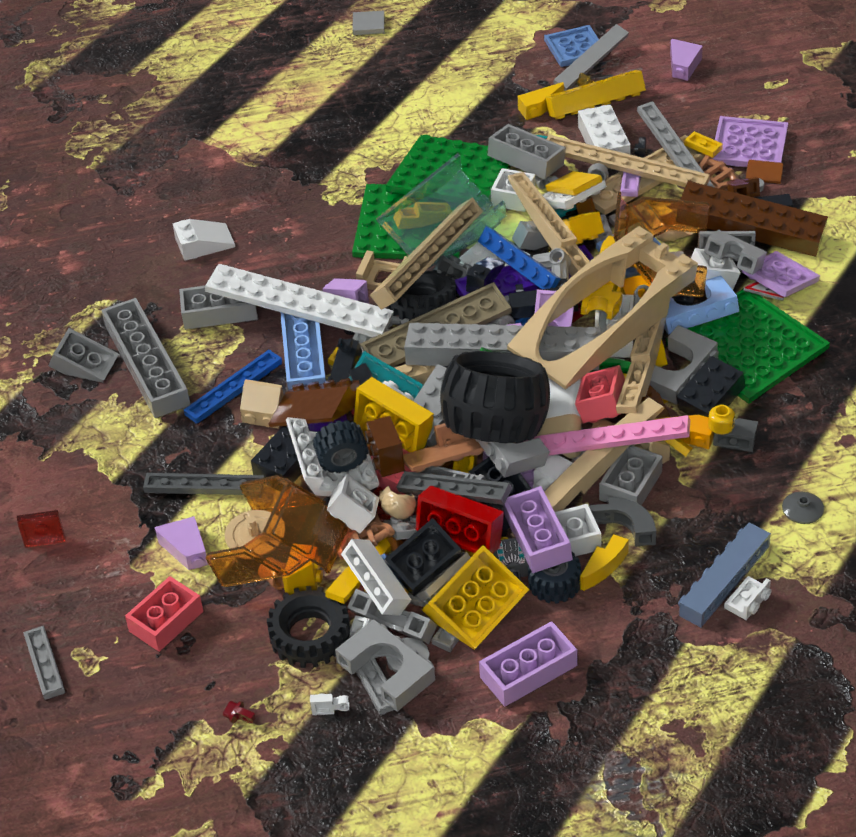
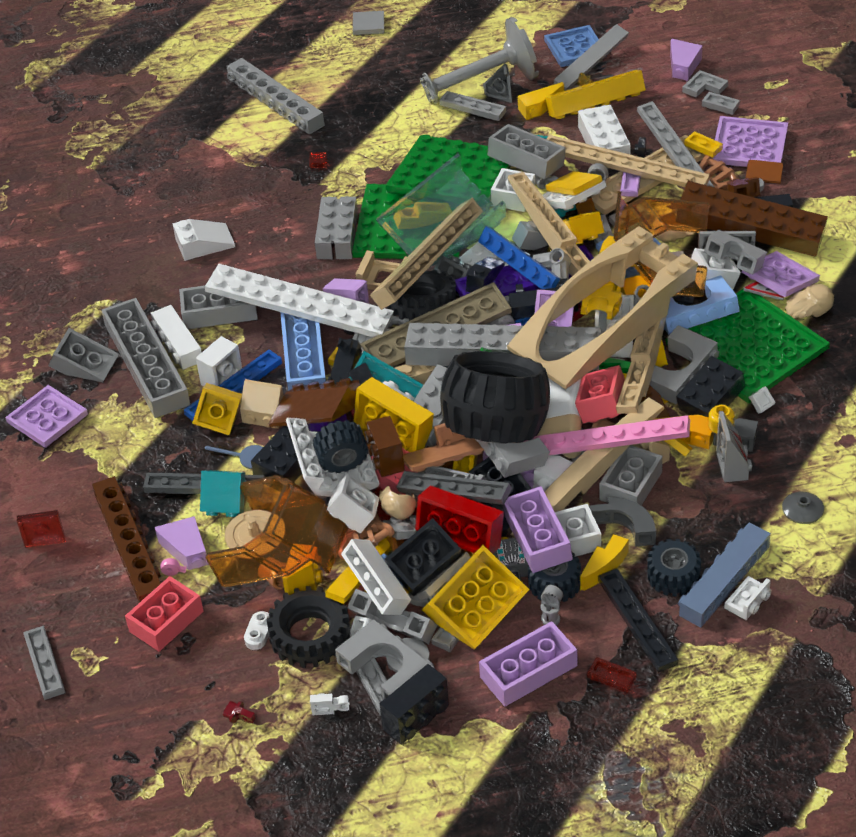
(46, 416): none -> lavender plate
(127, 537): none -> reddish brown brick
(171, 567): none -> bright pink piece
(176, 336): none -> white brick
(217, 408): none -> yellow slope
(218, 362): none -> white brick
(222, 492): none -> teal brick
(246, 454): none -> sand blue piece
(258, 627): none -> white plate
(275, 96): none -> light grey brick
(318, 160): none -> clear red tile
(336, 225): none -> light grey piece
(414, 704): none -> black brick
(473, 105): none -> light grey plate
(499, 85): none -> dark grey slope
(516, 51): none -> light grey piece
(548, 602): none -> light grey connector
(611, 674): none -> clear red plate
(638, 620): none -> black plate
(673, 567): none -> black wheel
(702, 81): none -> light grey plate
(720, 103): none -> light grey plate
(731, 452): none -> light grey slope
(762, 399): none -> white tile
(811, 301): none -> tan hair

